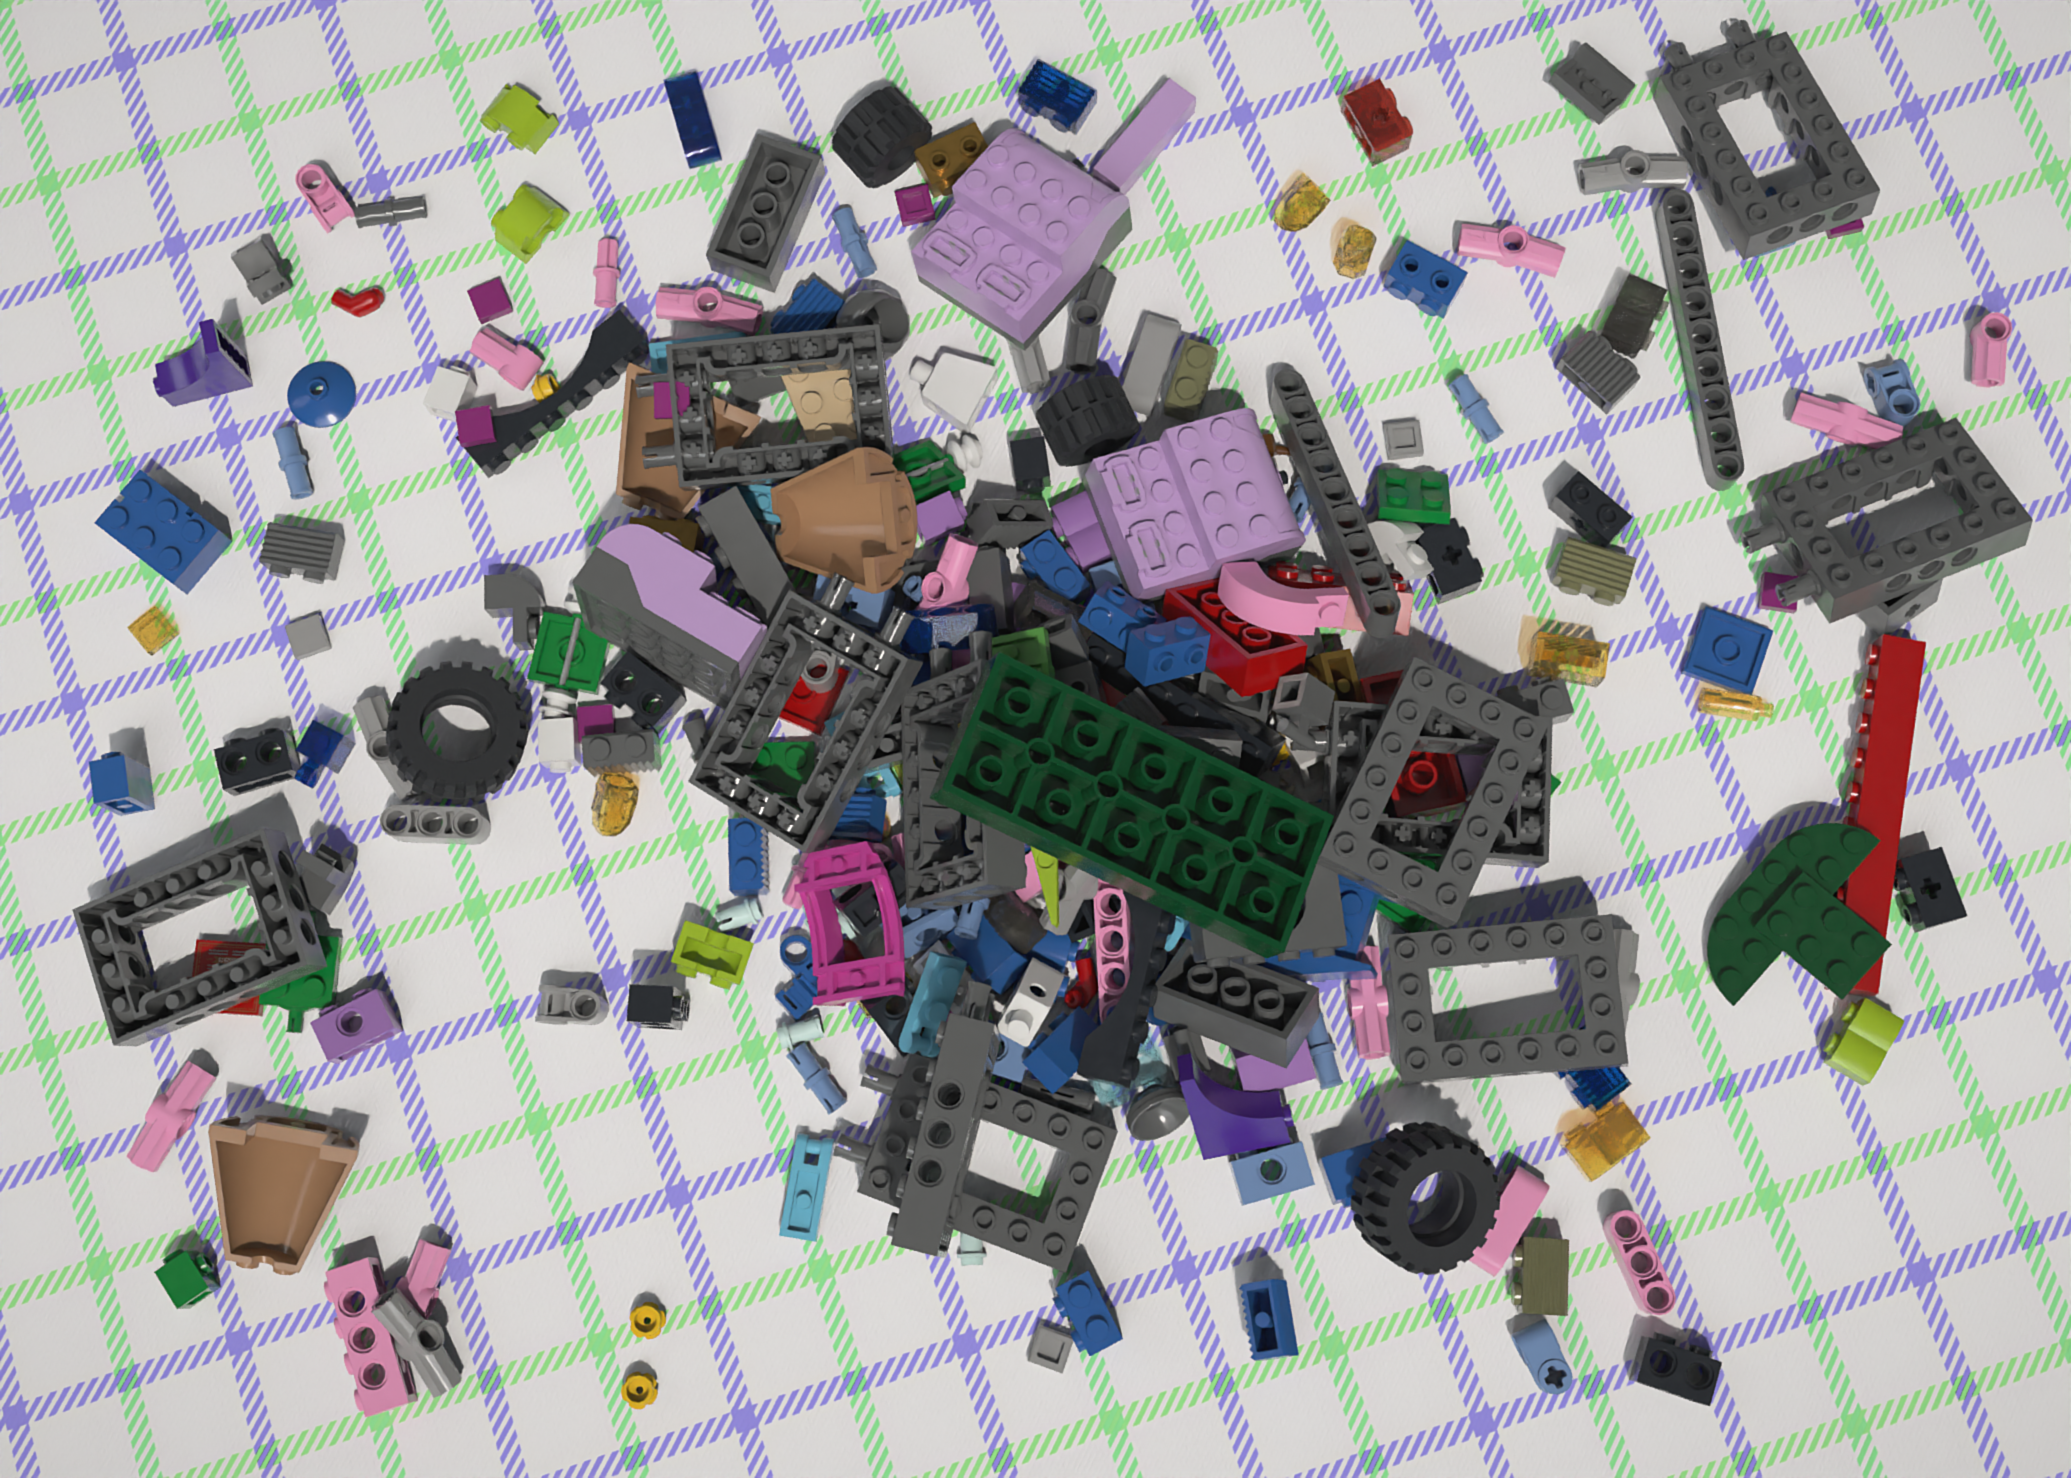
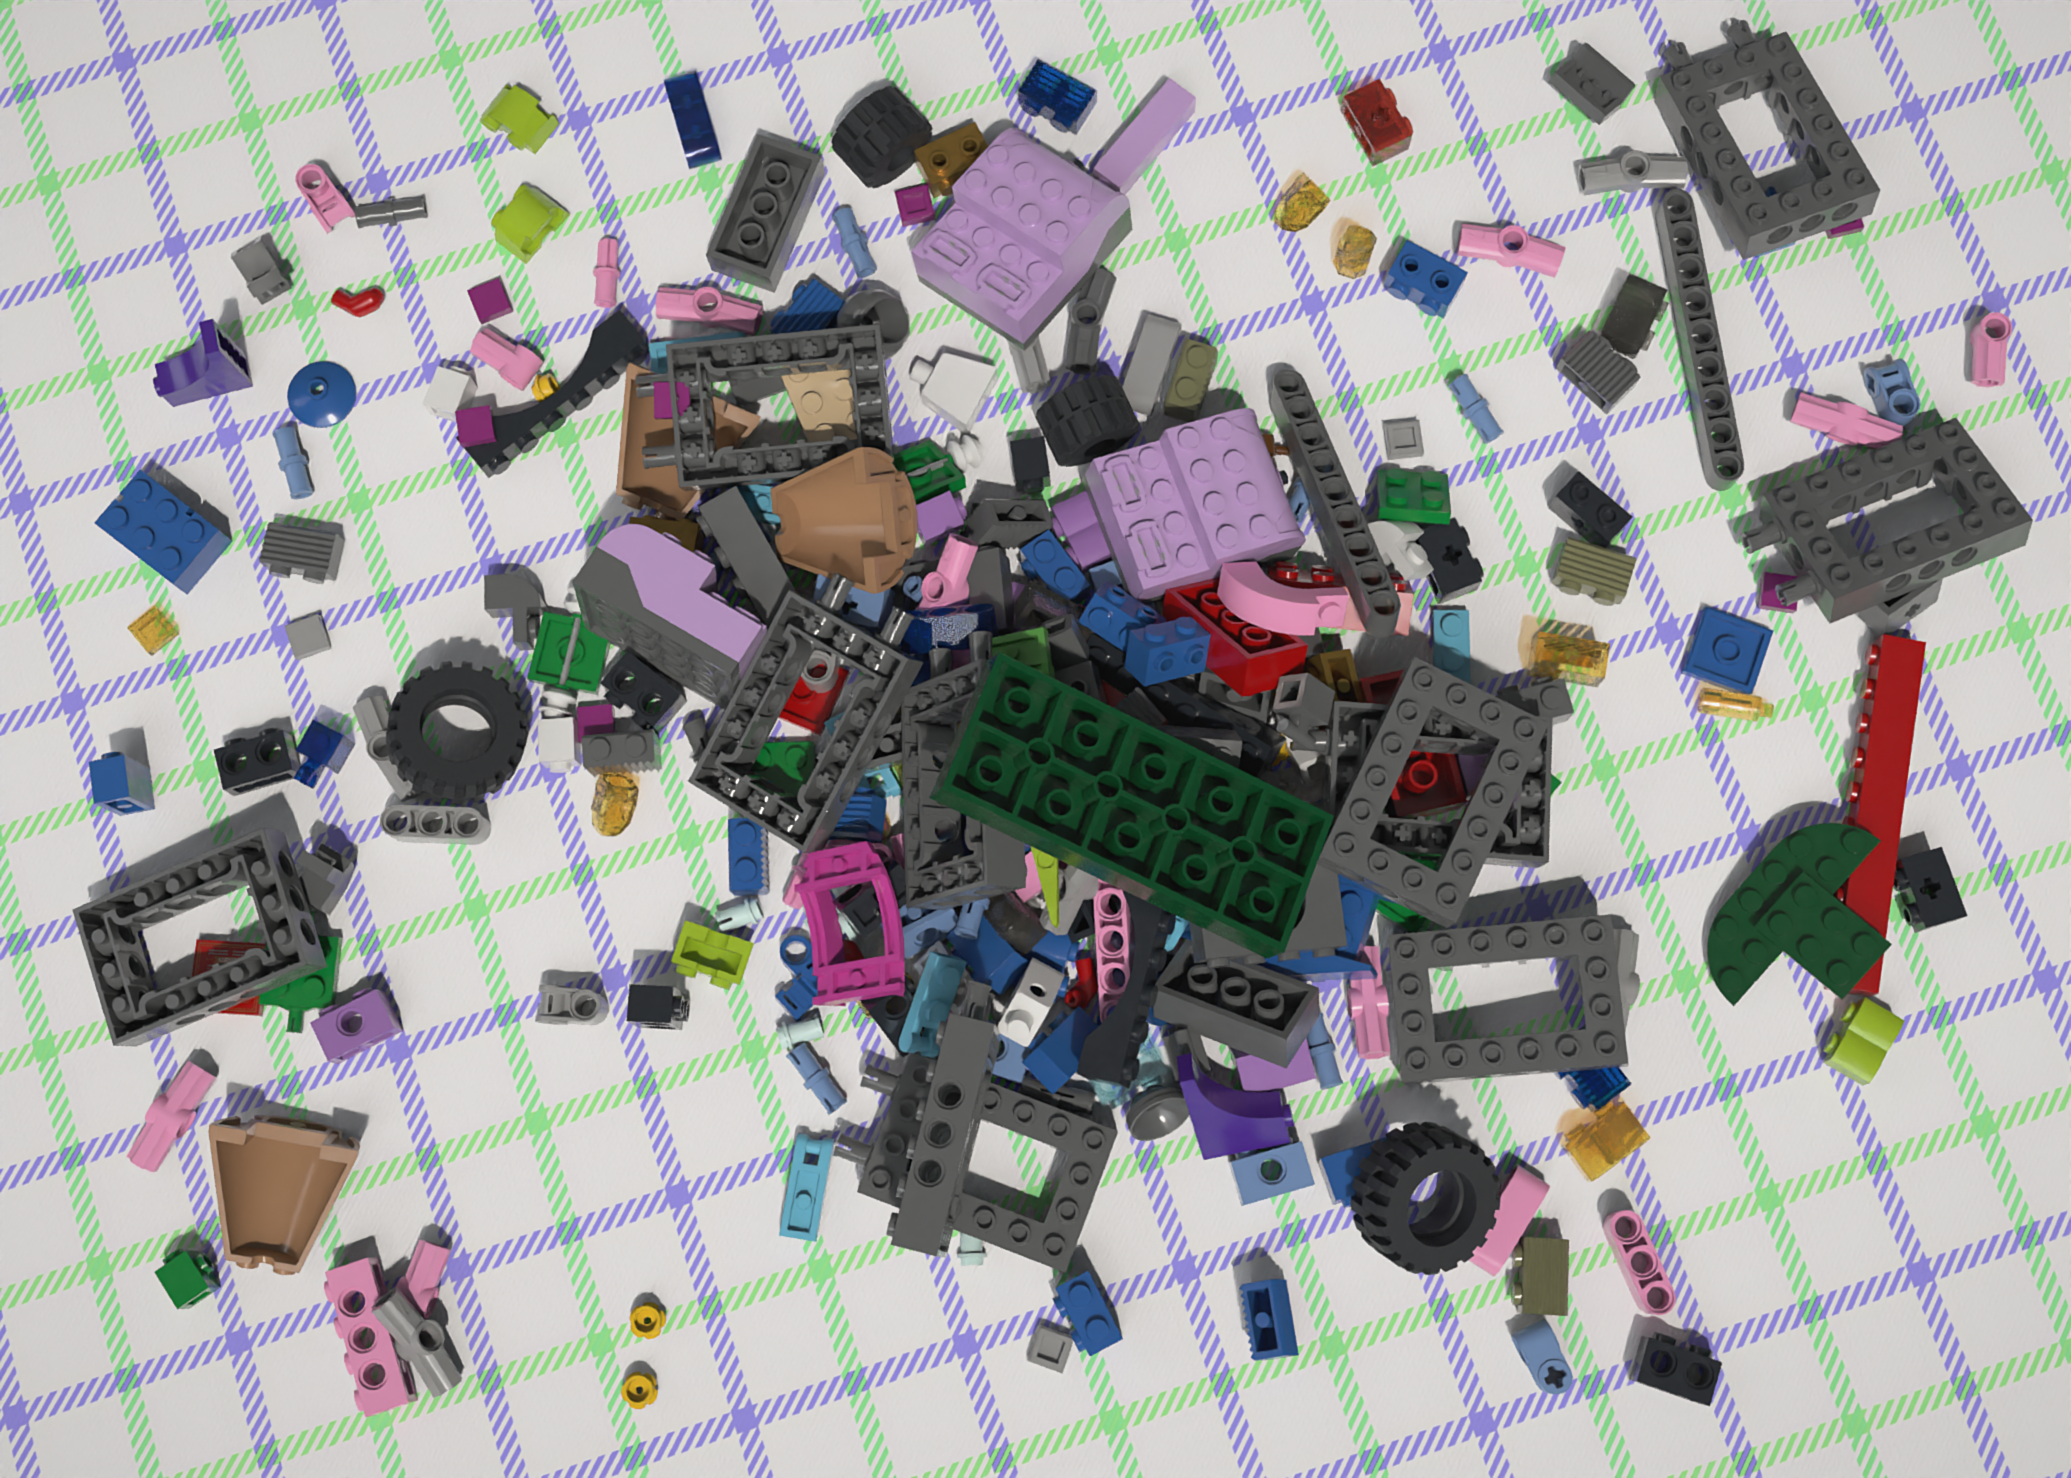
(1451, 642): none -> medium azure plate

